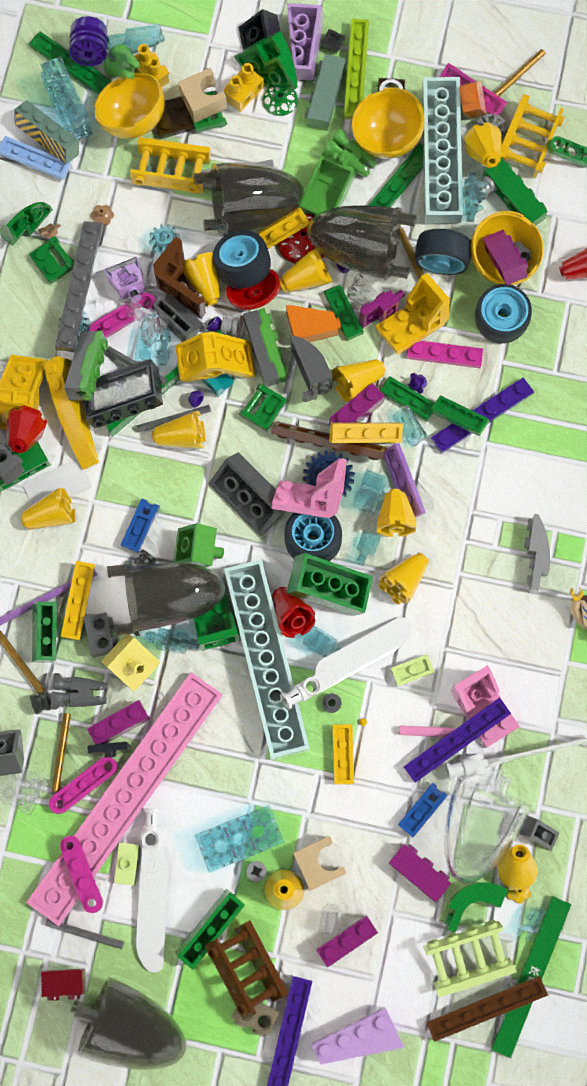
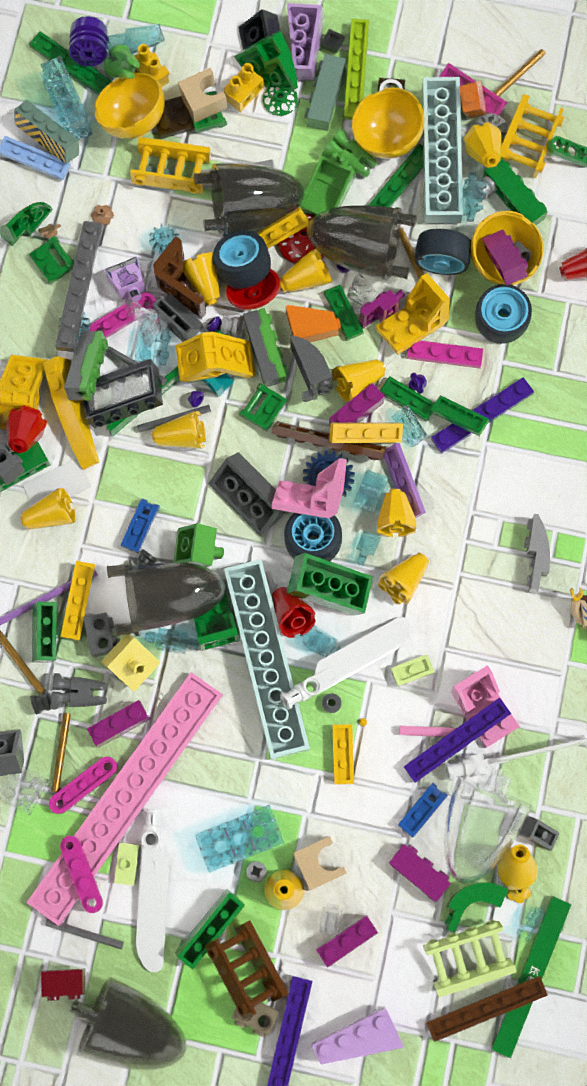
(109, 749): black plate -> none

